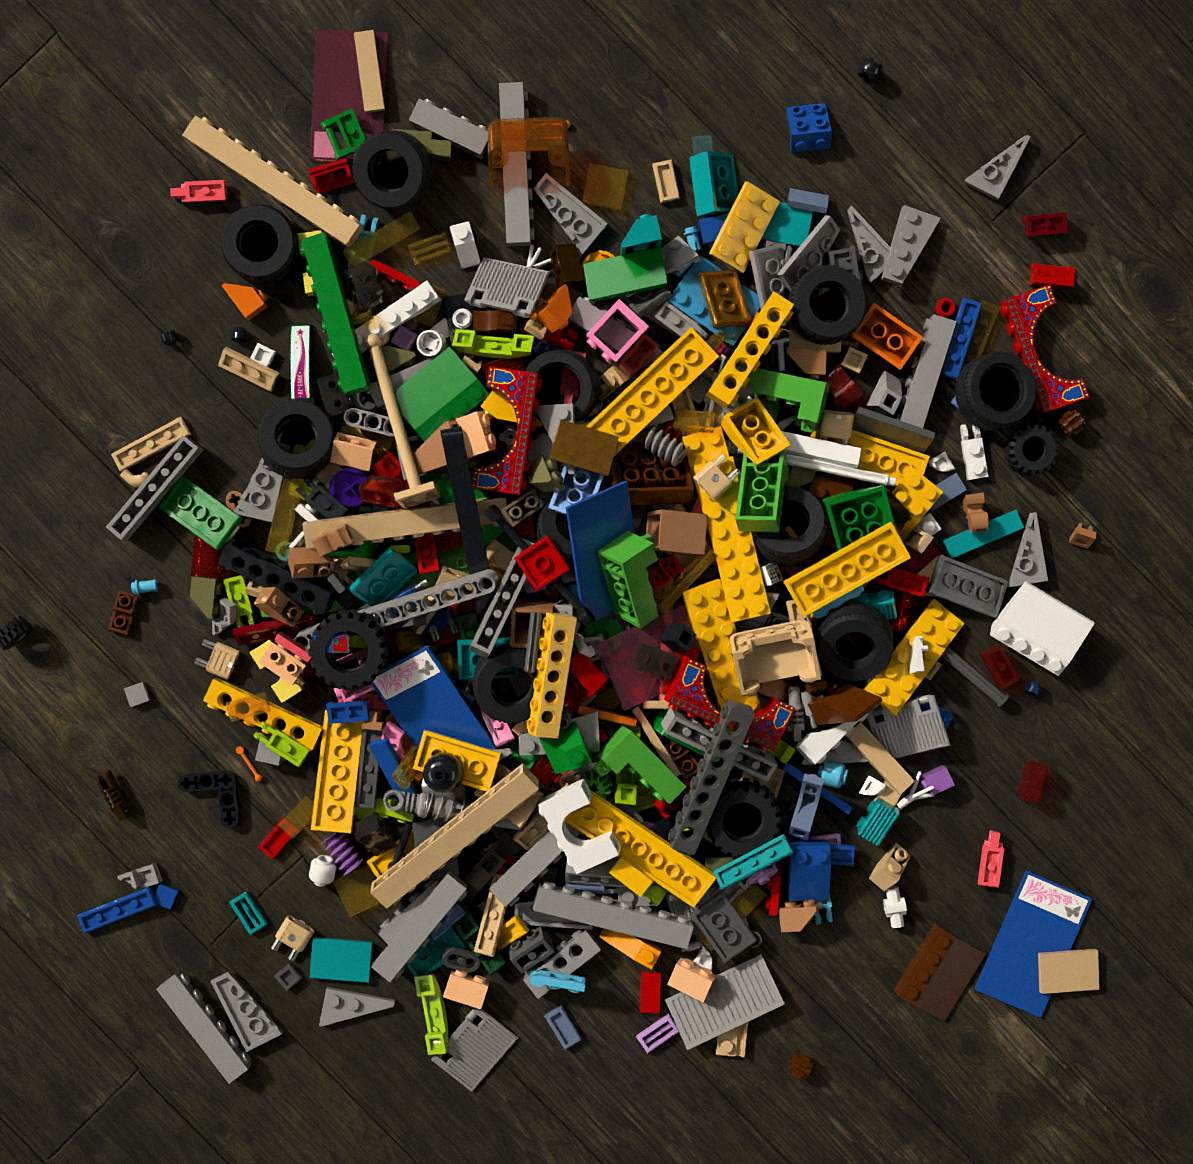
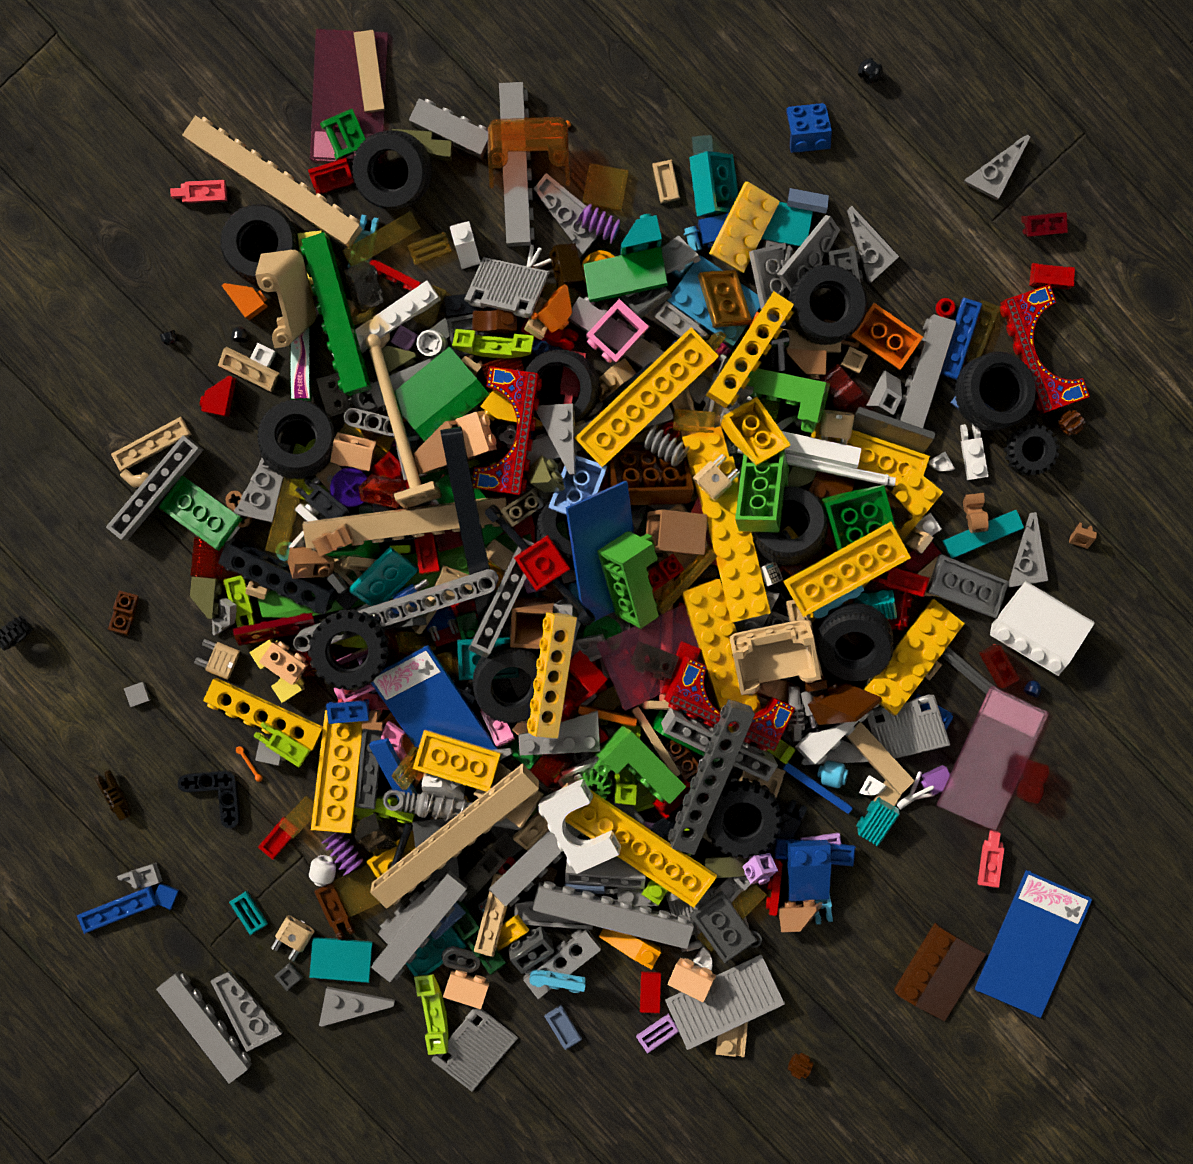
(144, 586): medium azure pin -> none
(219, 397): none -> red slope
(248, 706): clear yellow tile -> none
(279, 606): medium nougat slope -> none
(288, 276): none -> tan windscreen
(292, 646): coral tile -> none
(334, 909): none -> reddish brown hinge
(337, 644): sticker -> none
(450, 767): black cylinder -> none
(462, 318): white plate -> none
(533, 642): dark grey axle -> none
(565, 718): dark grey pin -> none
(568, 750): green slope -> none
(582, 647): white tile -> none
(583, 447): pearl gold tile -> none
(599, 223): none -> medium lavender piece
(630, 876): yellow tile -> none
(635, 358): clear red brick -> none
(678, 637): black brick -> none
(753, 862): teal tile -> none
(806, 806): sand blue arch -> none
(890, 867): tan slope -> none
(895, 907): white axle -> none
(909, 239): light grey wing -> none
(916, 658): white slope -> none
(951, 488): sand blue tile -> none
(992, 758): none -> clear pink piece
(1068, 971): tan tile -> none

